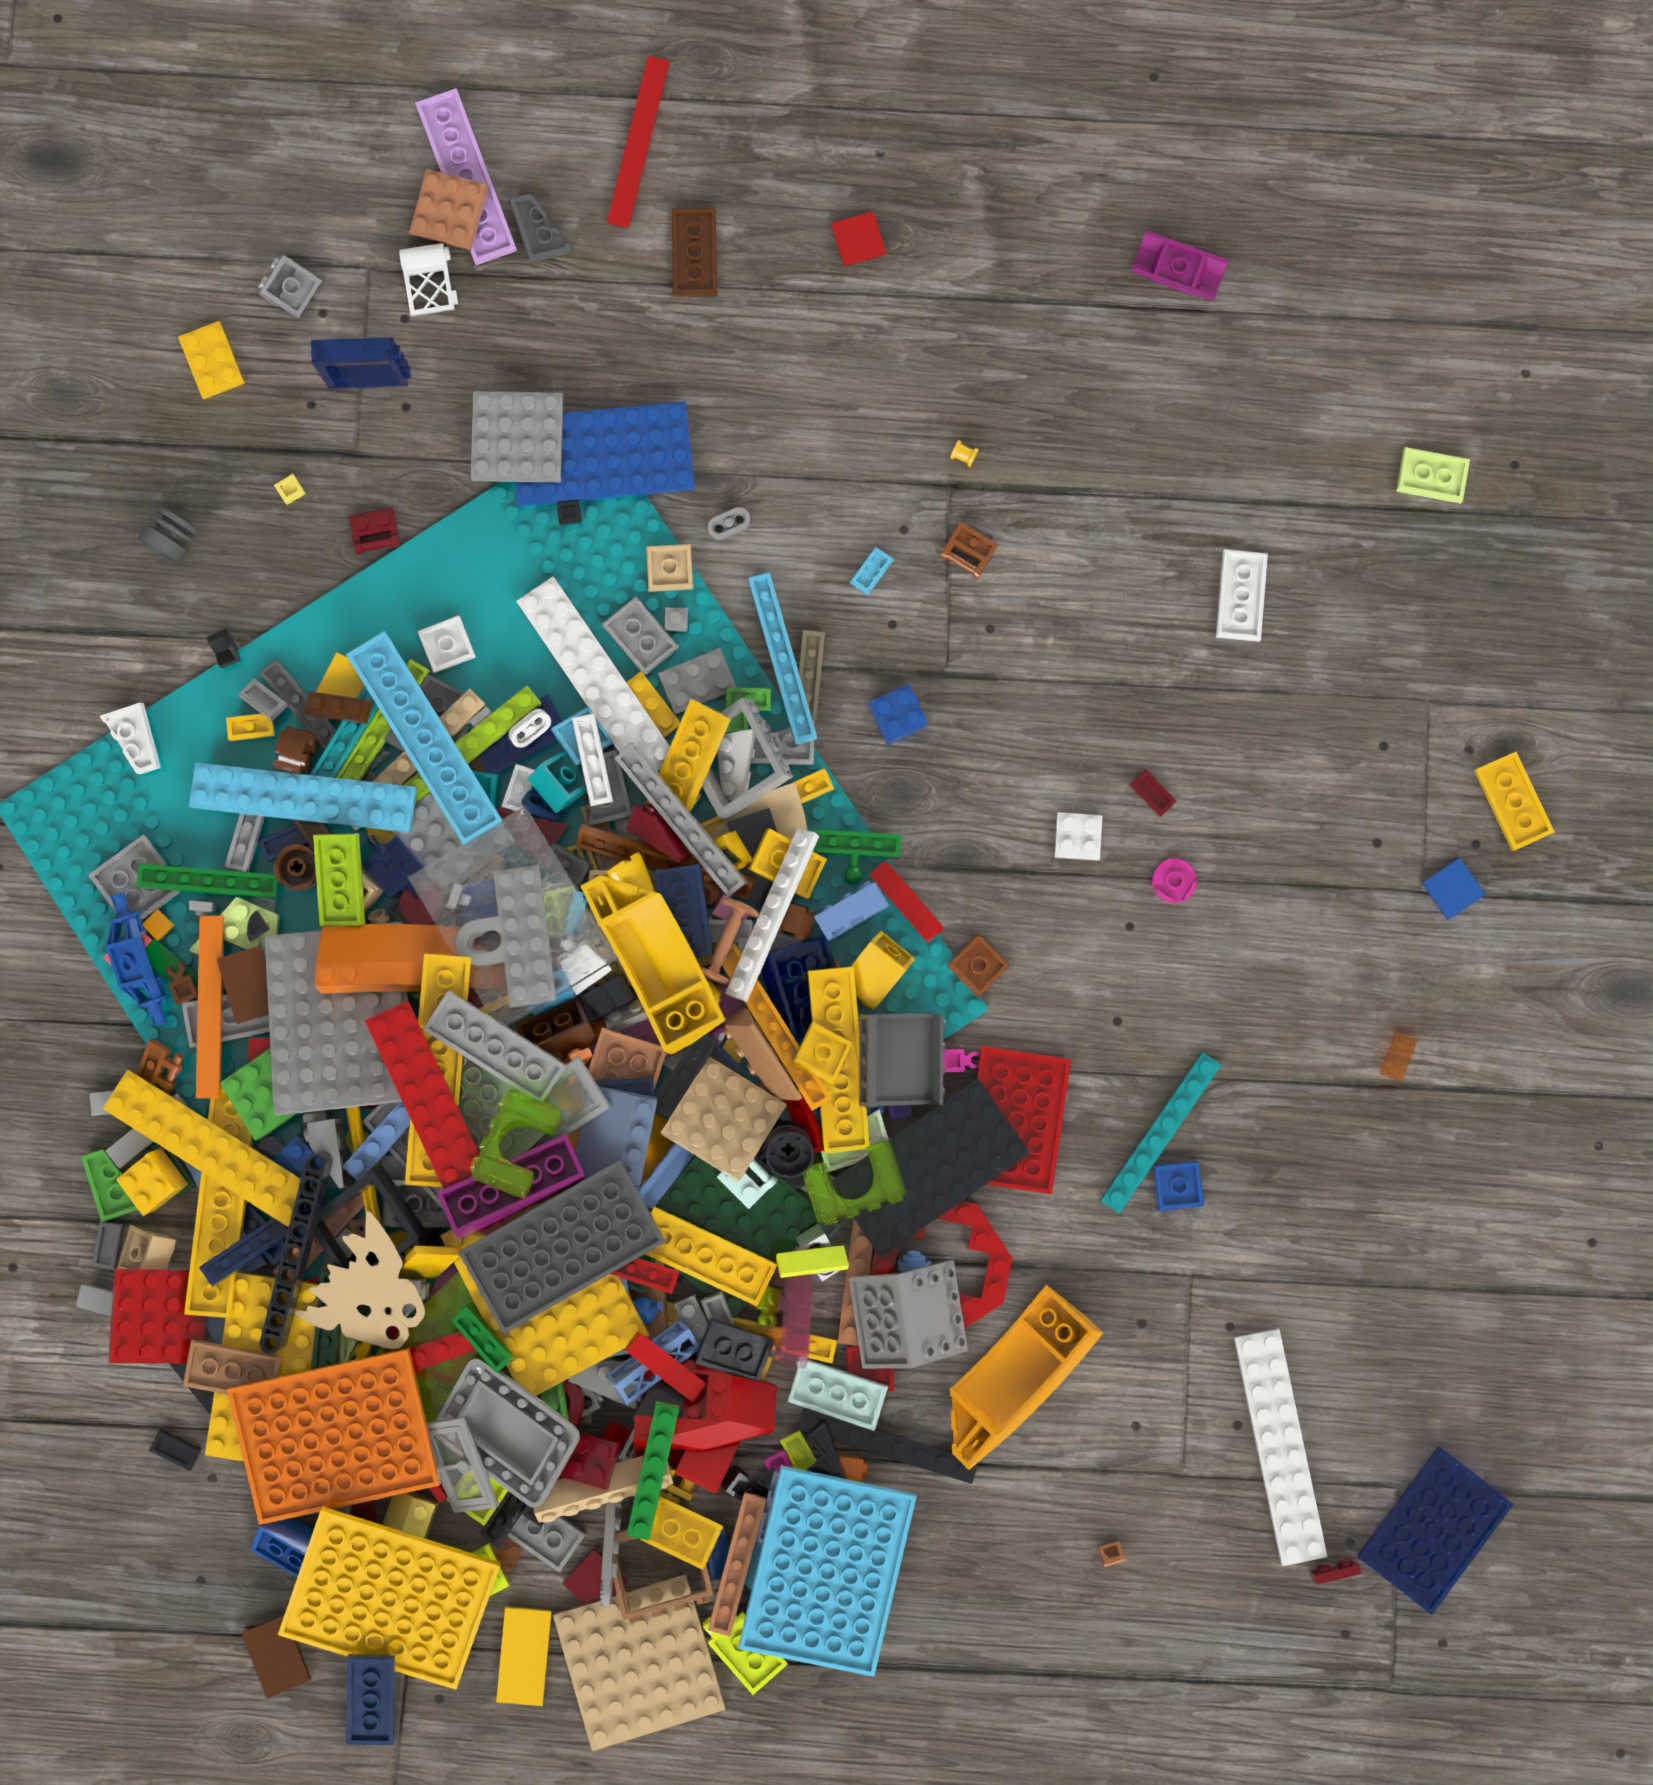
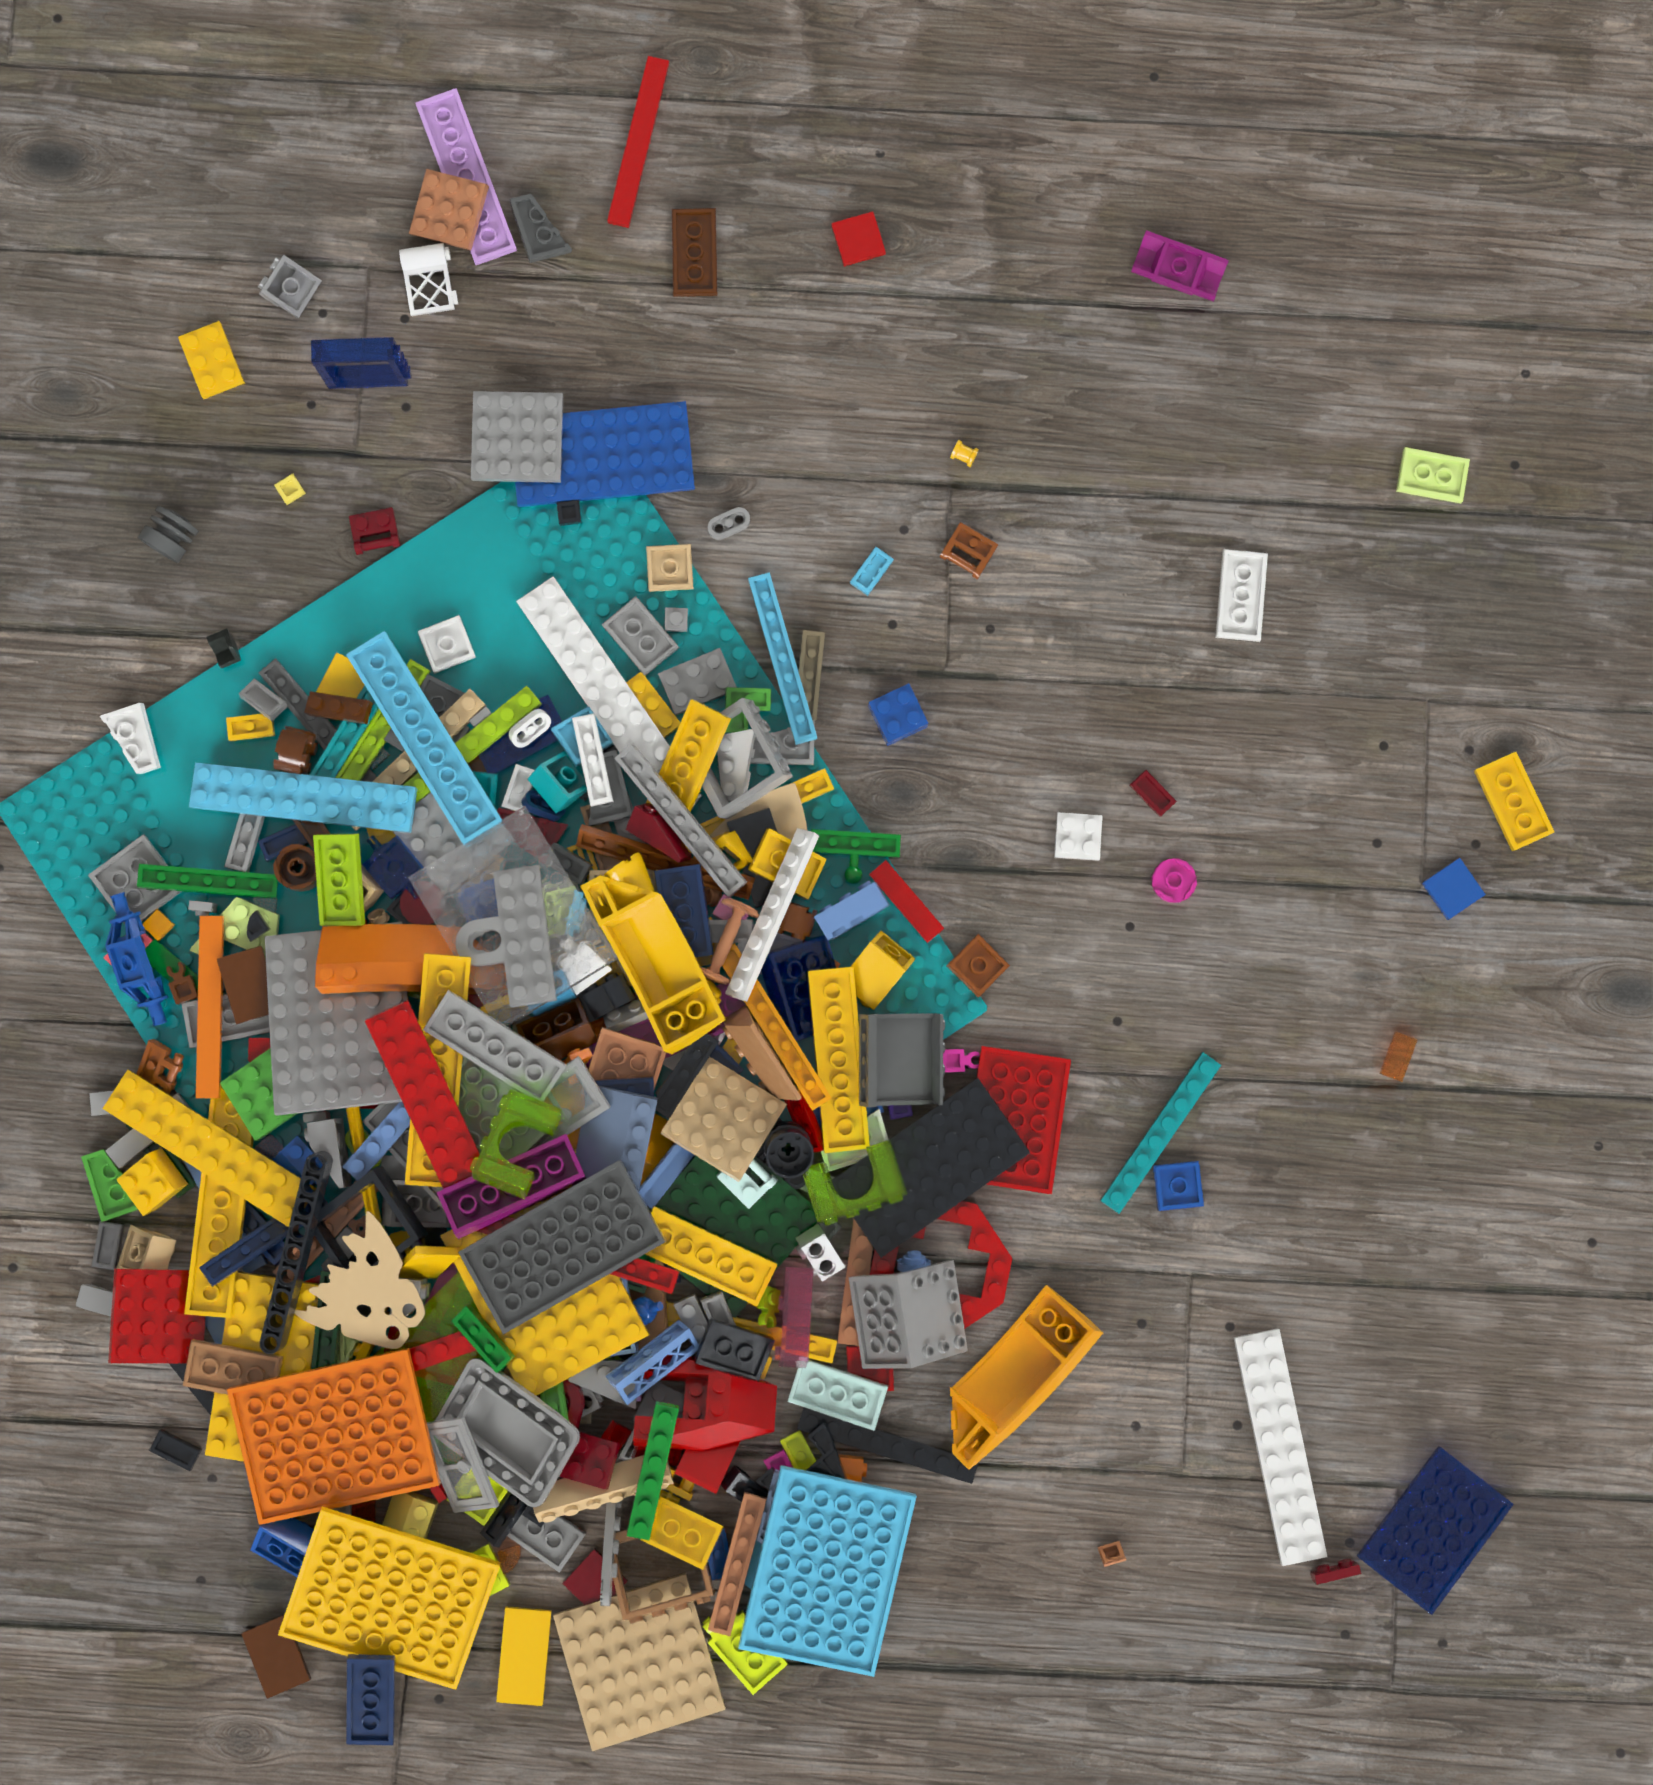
(456, 897): light grey tile -> none
(665, 1366): red tile -> none
(812, 1261): neon yellow tile -> none
(822, 1052): yellow tile -> none

